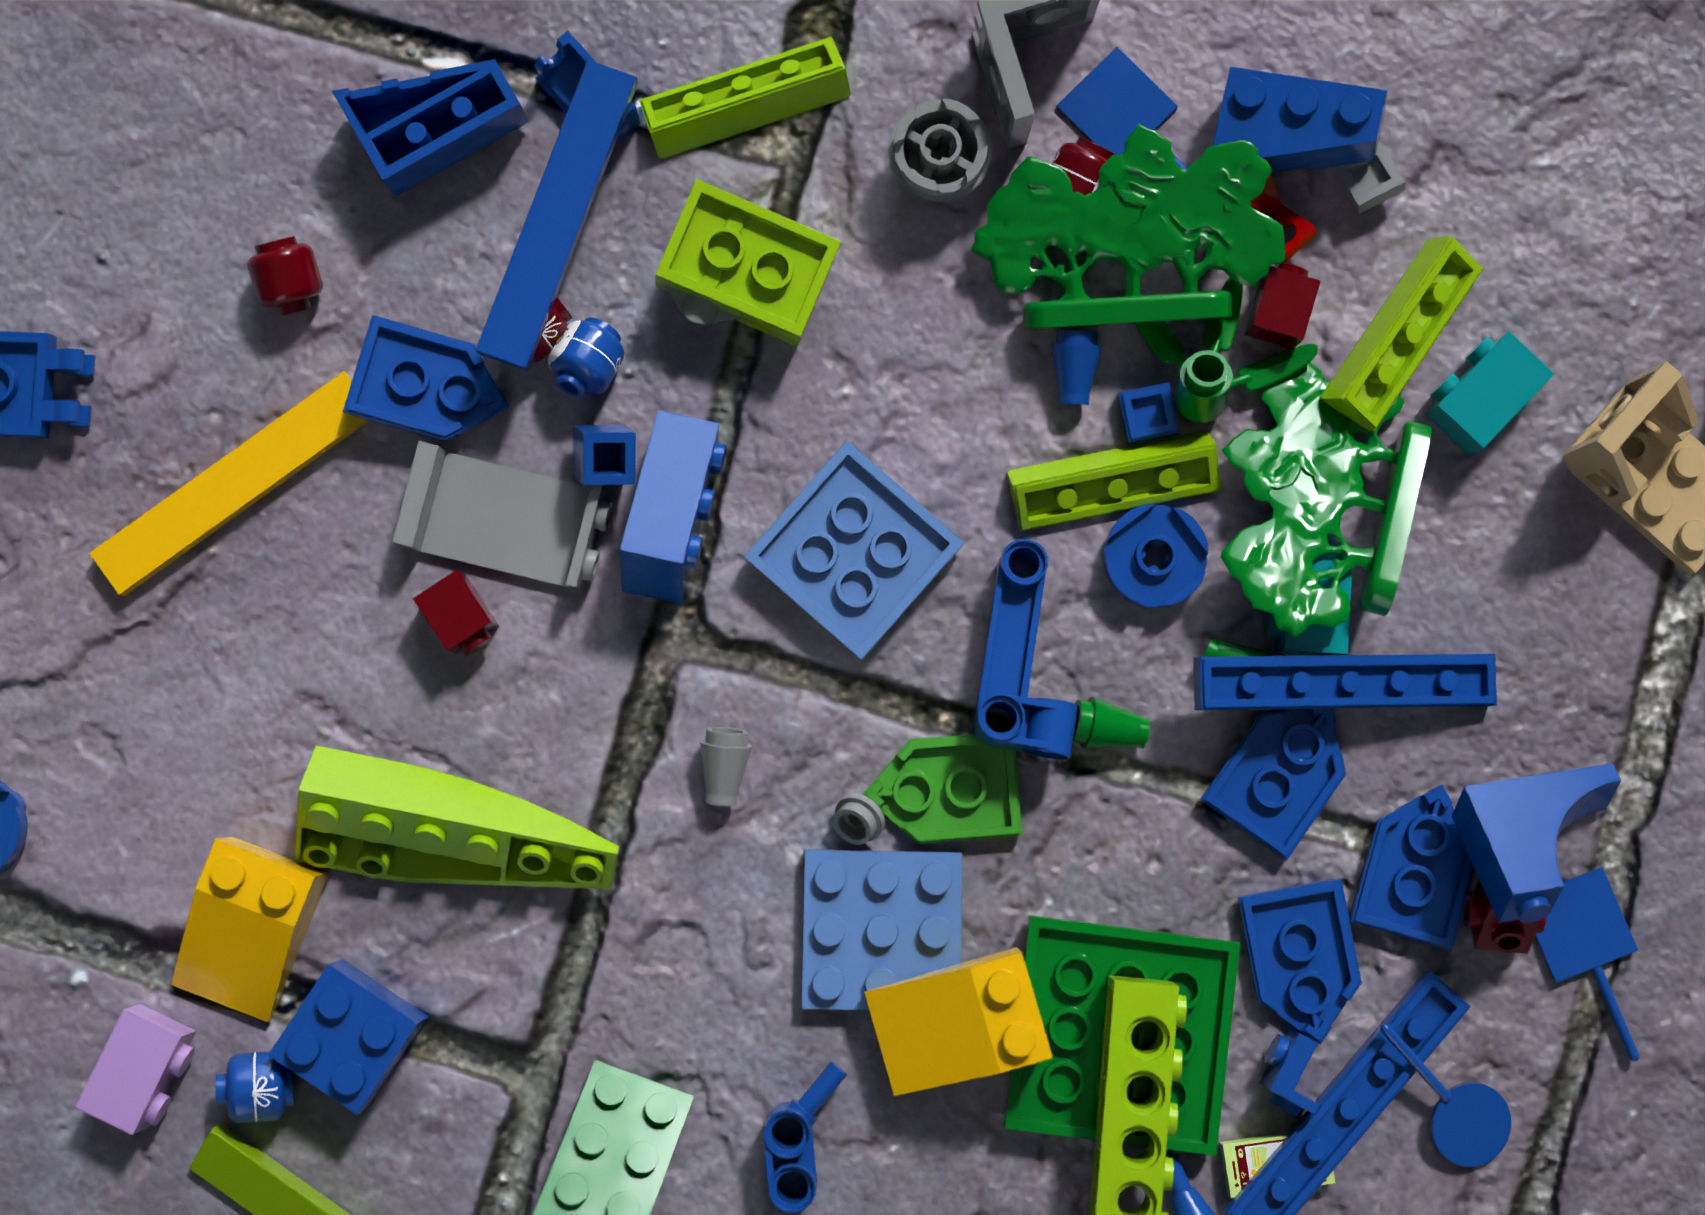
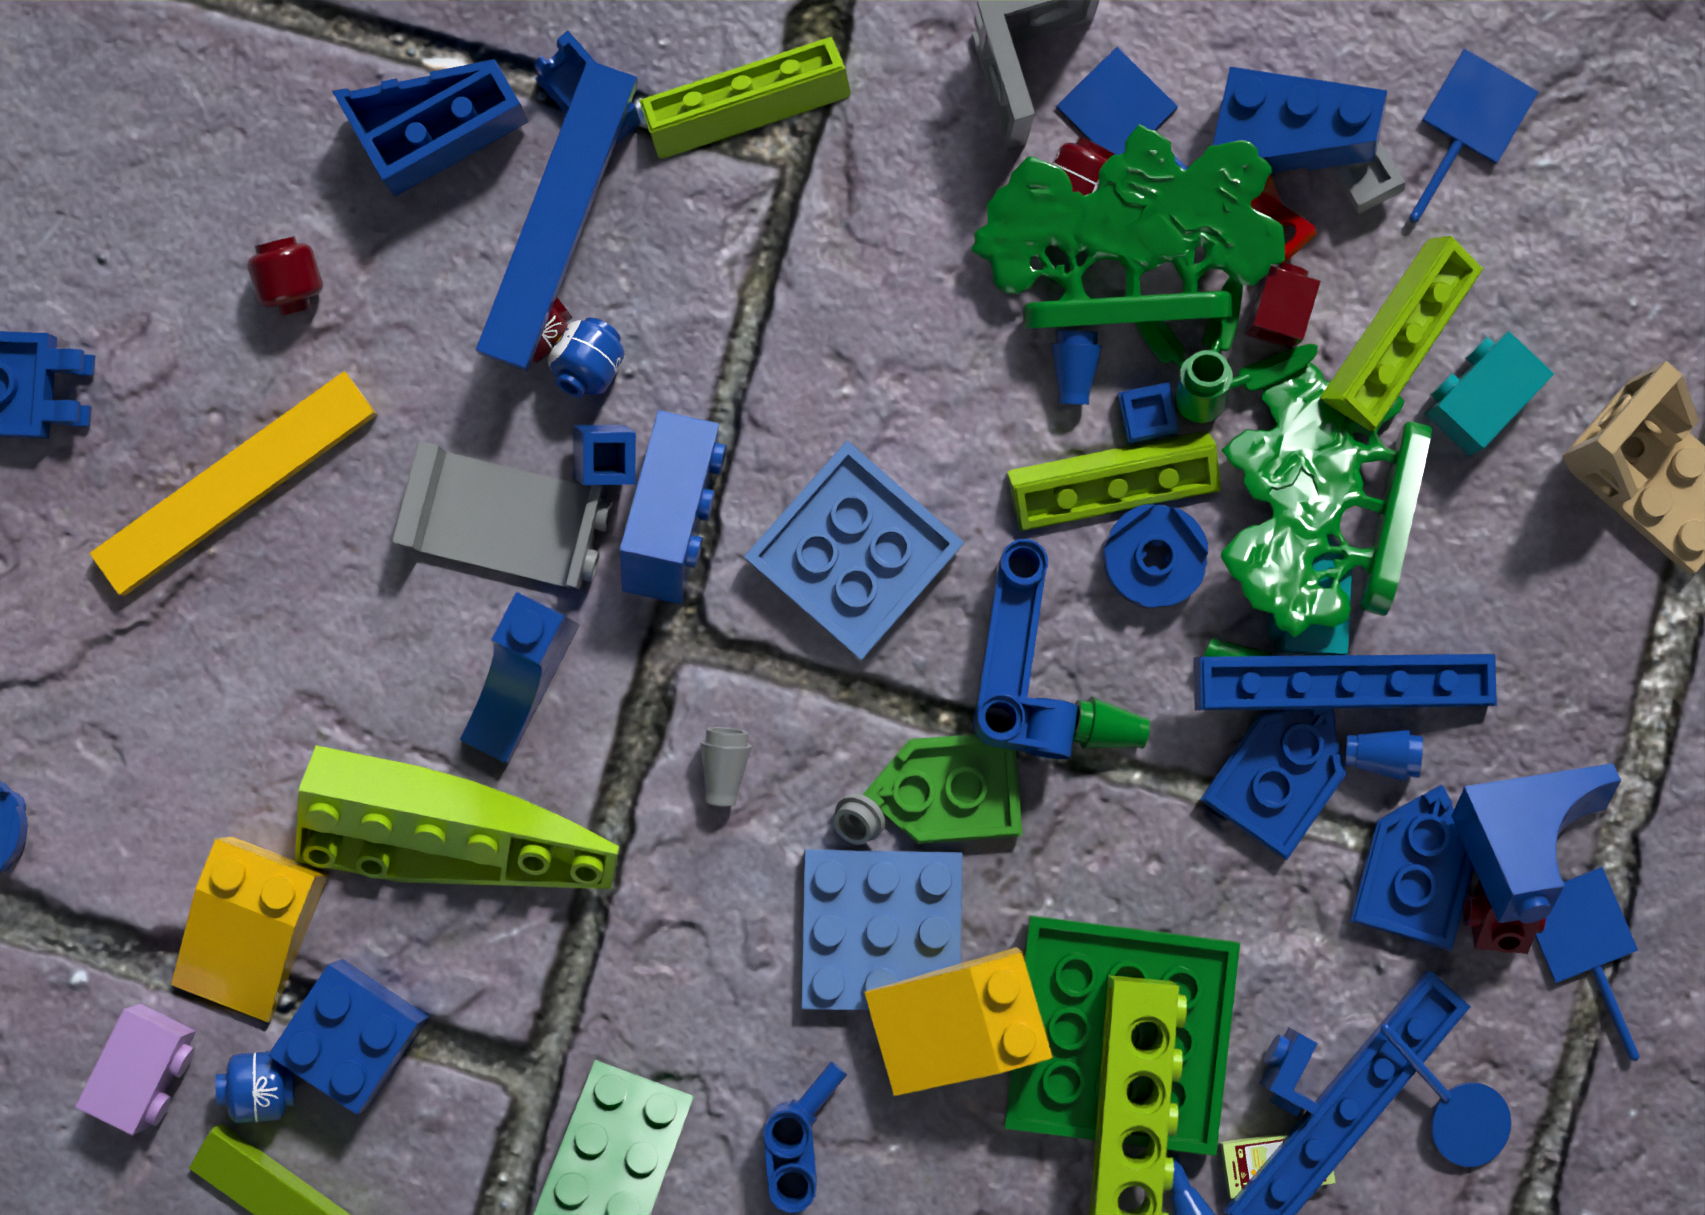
(421, 382): blue tile -> none
(457, 614): dark red brick -> none
(523, 663): none -> blue arch
(744, 265): lime piece -> none
(940, 150): light grey cone -> none
(1301, 953): blue tile -> none
(1386, 753): none -> blue cone
(1478, 110): none -> blue piece

